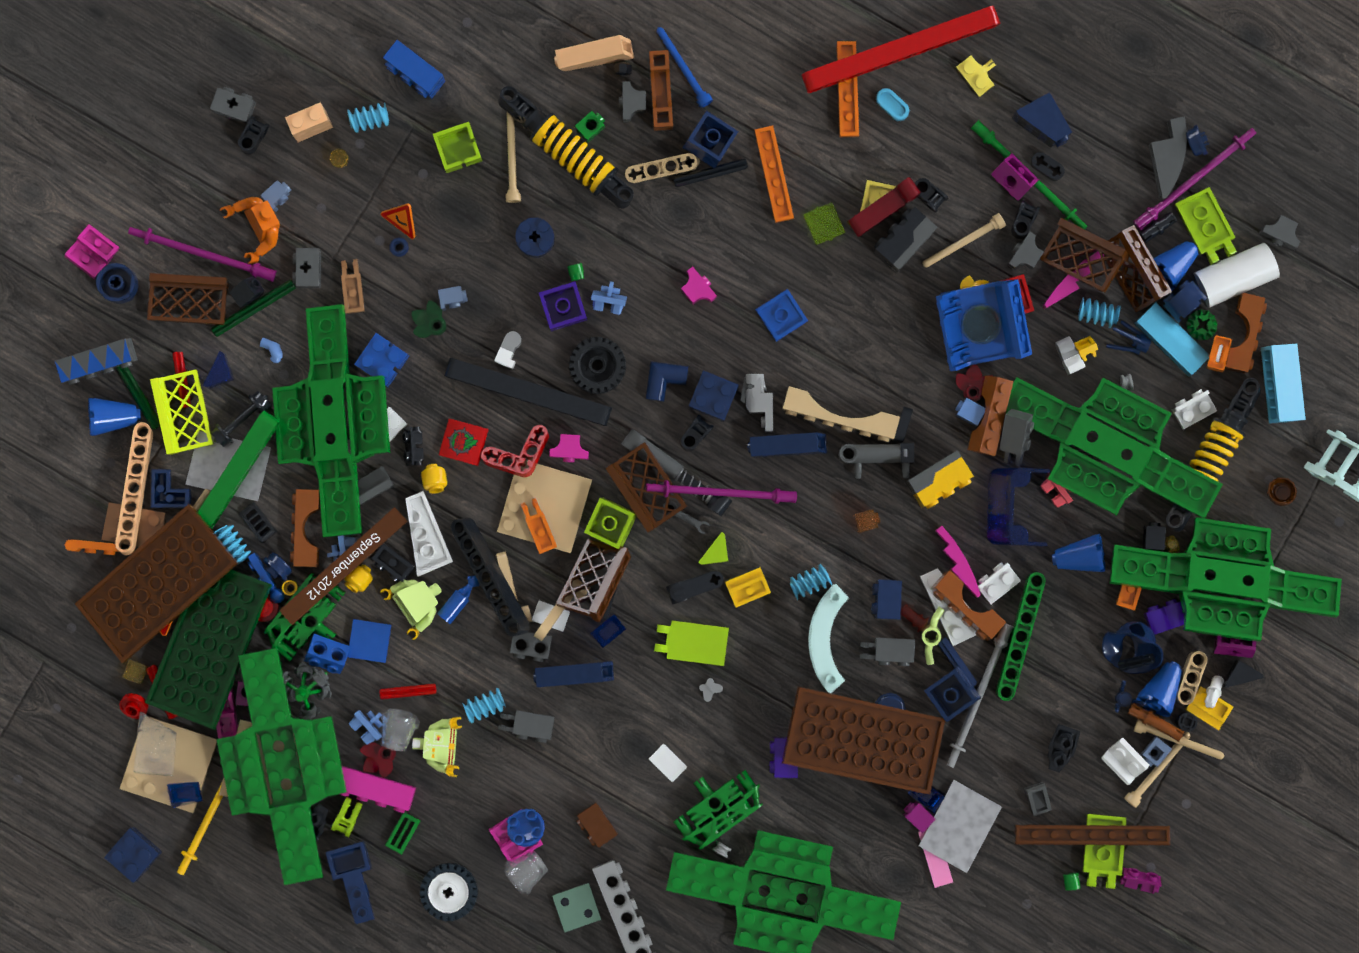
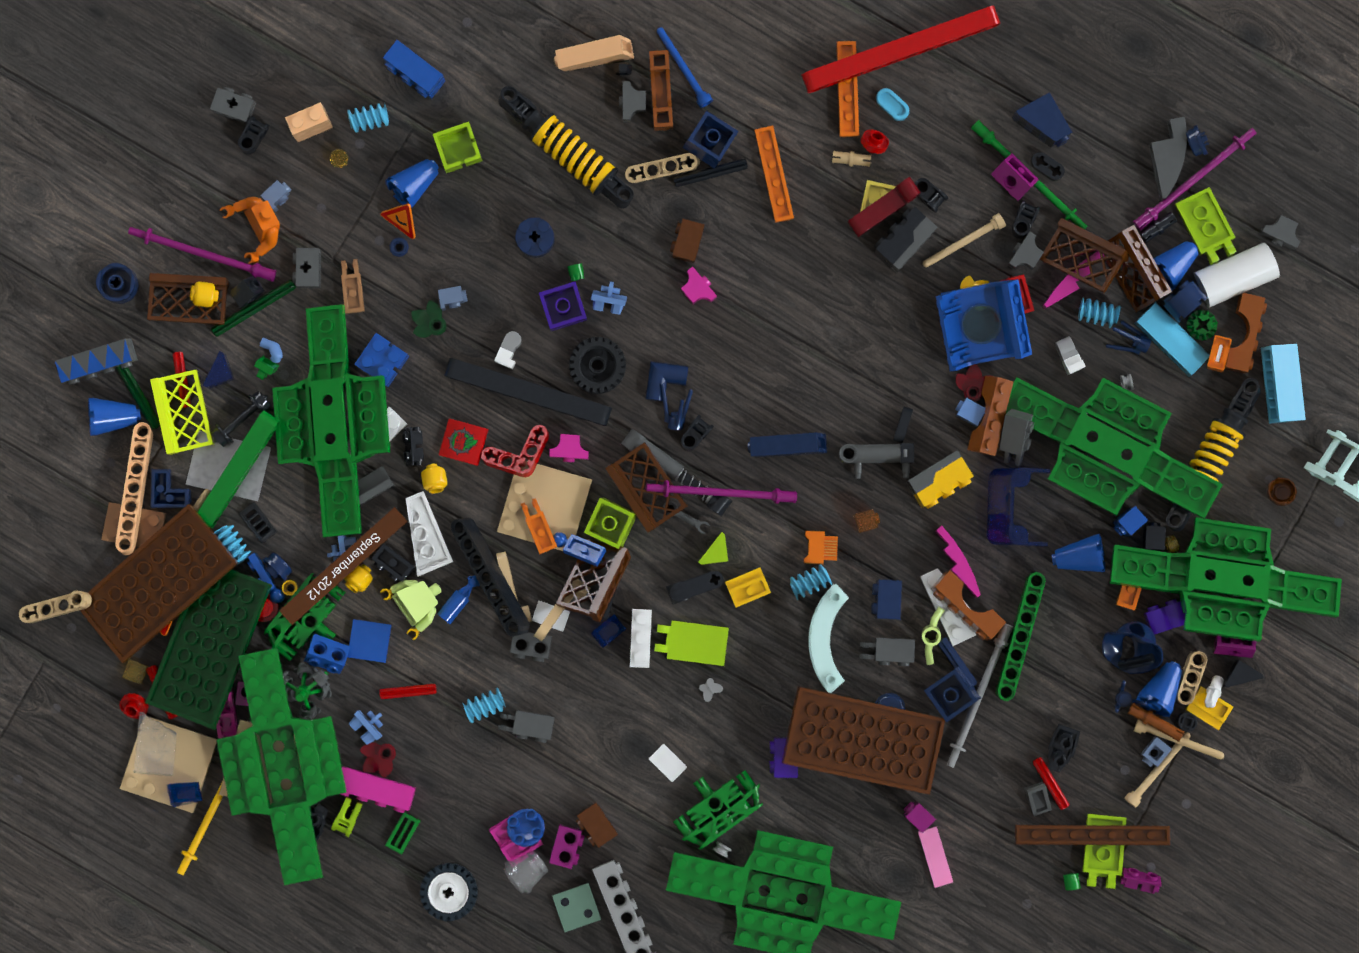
(54, 604): none -> tan beam
(90, 546): orange hinge -> none
(91, 251): dark pink slope -> none
(133, 854): dark blue brick -> none
(203, 294): none -> yellow head
(266, 367): none -> green tile
(304, 553): dark orange arch -> none
(349, 864): dark blue plate -> none
(398, 729): clear piece -> none
(413, 181): none -> blue cone
(440, 745): yellowish green torso -> none
(513, 194): tan piece -> none
(562, 845): none -> magenta brick
(574, 674): dark blue slope -> none
(580, 548): none -> blue plate
(588, 134): green brick -> none
(640, 638): none -> white arch
(676, 419): none -> dark blue plant
(688, 240): none -> reddish brown brick
(713, 396): dark blue brick -> none
(757, 400): light grey plate -> none
(781, 315): blue tile -> none
(801, 403): tan arch -> none
(820, 547): none -> orange piece
(824, 223): clear neon green piece -> none
(851, 158): none -> tan pin
(874, 141): none -> red plate
(915, 618): clear red pin -> none
(930, 801): clear blue slope -> none
(960, 826): flat silver sticker -> none
(976, 75): light yellow plate -> none
(998, 583): white bracket -> none
(1050, 783): none -> red axle
(1062, 497): coral hips -> none
(1086, 347): yellow tile -> none
(1124, 761): white bracket -> none
(1129, 521): none -> blue brick
(1194, 409): white bracket -> none

